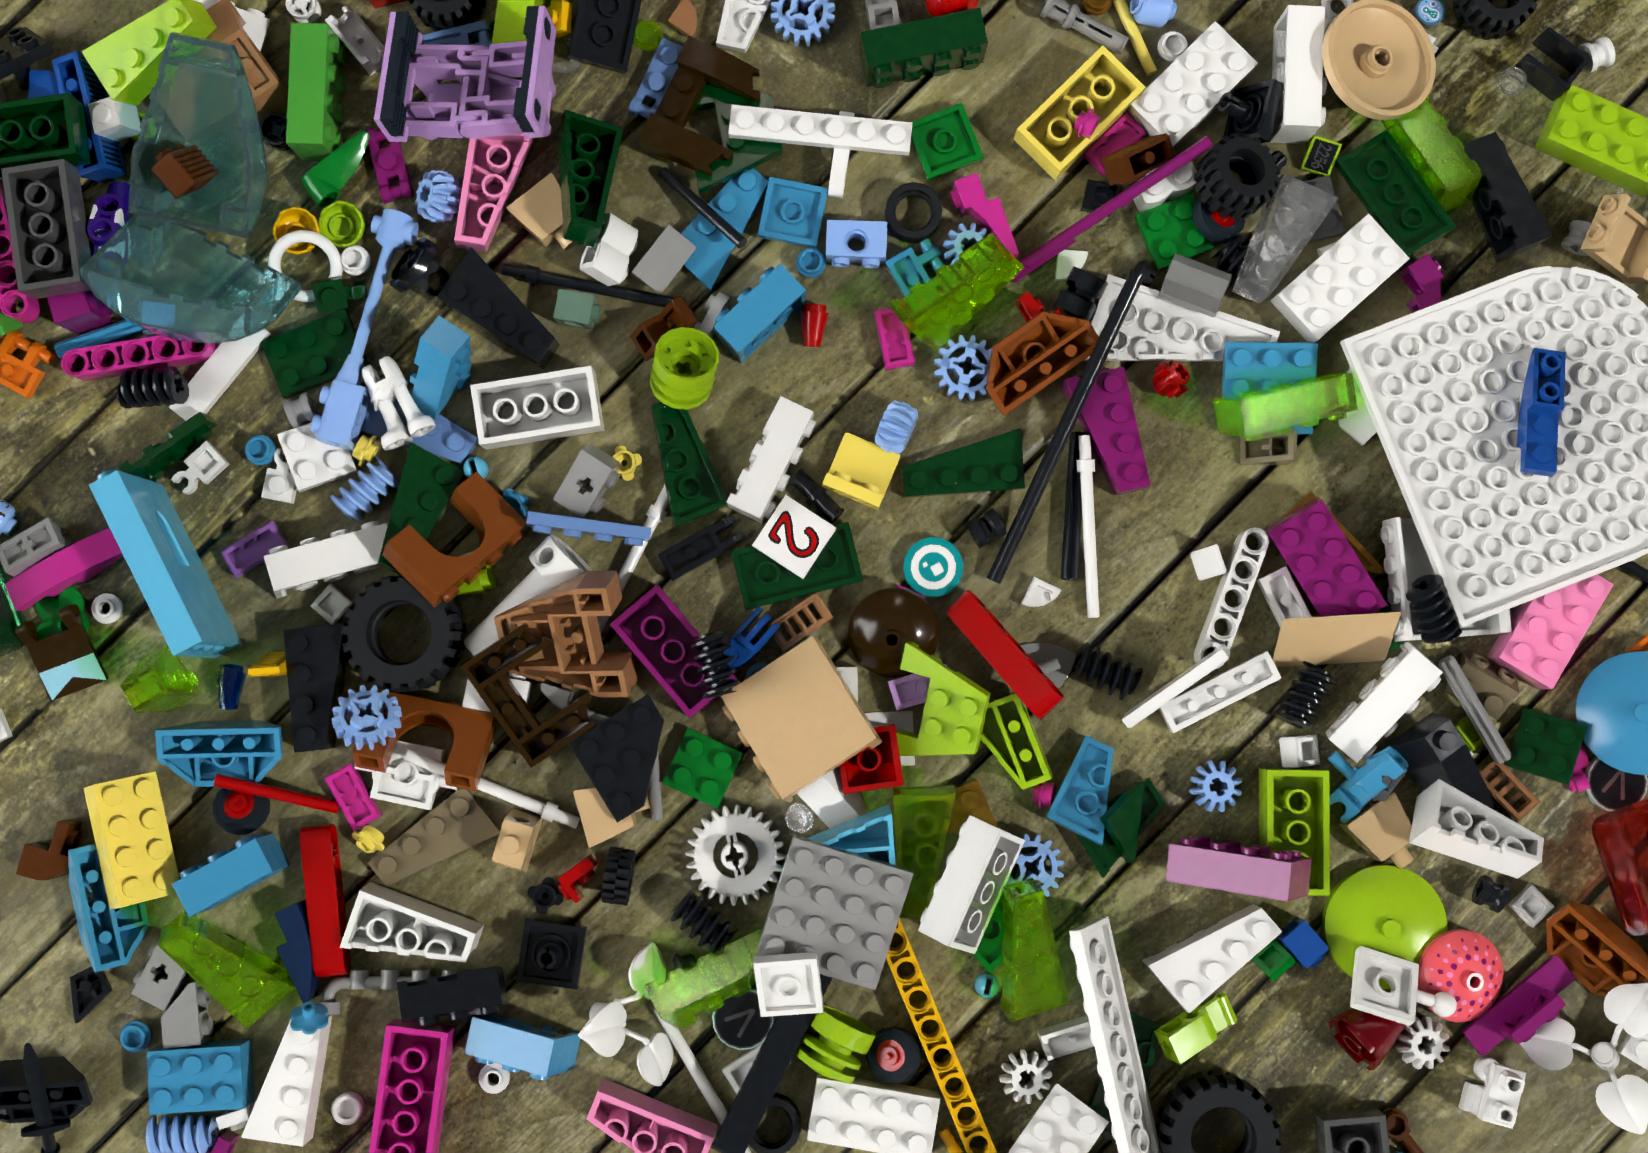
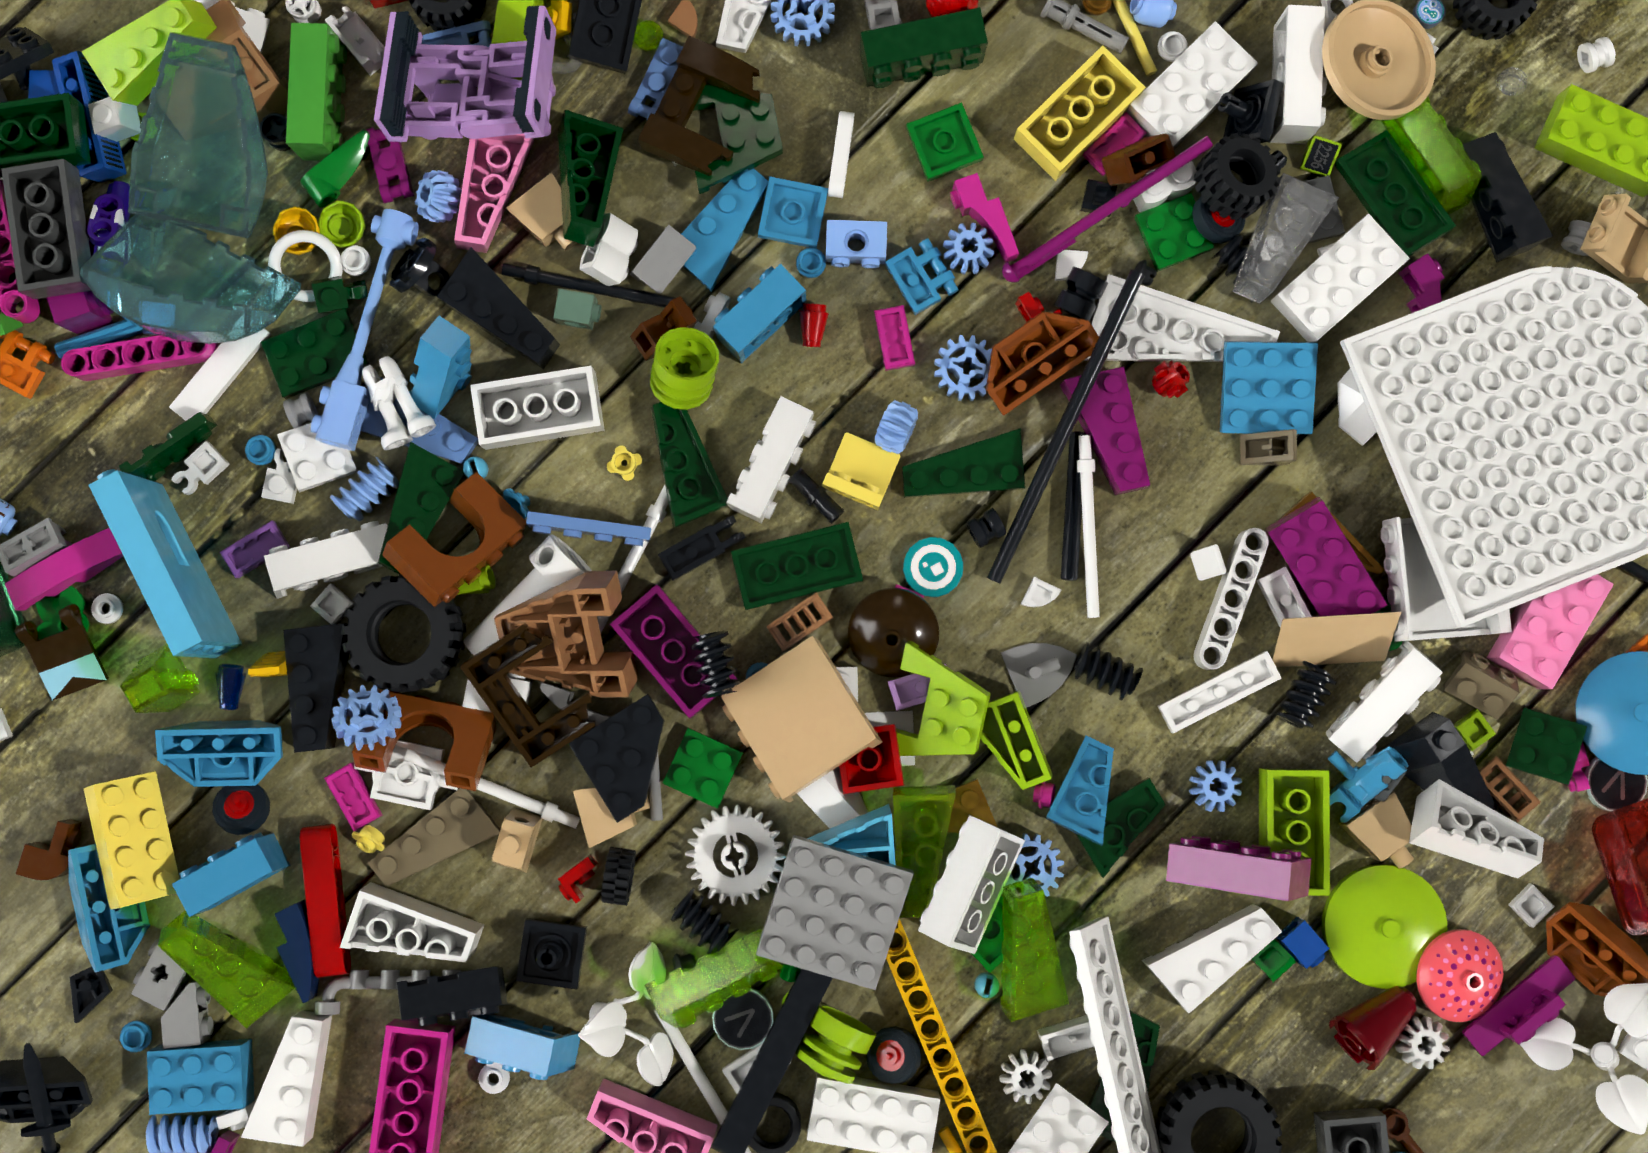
(152, 387): black piece -> none
(183, 170): reddish brown brick -> none
(276, 793): red bar -> none
(309, 1018): dark azure plant -> none
(347, 1108): white tile -> none
(365, 449): light yellow plate -> none
(543, 904): black plate -> none
(574, 490): light grey brick -> none
(702, 207): black bar -> none
(744, 643): blue arm -> none
(788, 984): white plate -> none
(794, 537): white tile -> none
(800, 817): clear plate -> none
(820, 130): white plate -> none
(925, 193): black tyre -> none
(957, 292): clear neon green wedge -> none
(1005, 654): red beam -> none
(1086, 123): dark pink plate -> none
(1123, 821): dark green tile -> none
(1176, 686): white tile -> none
(1194, 285): light grey panel -> none
(1195, 1030): lime piece -> none
(1286, 406): clear neon green wedge -> none
(1299, 751): white slope -> none
(1402, 978): white plate -> none
(1433, 609): black piece -> none
(1474, 709): light grey axle -> none
(1491, 893): black wheel -> none
(1500, 1095): white hips -> none
(1539, 412): blue slope -> none
(1562, 53): black piece -> none

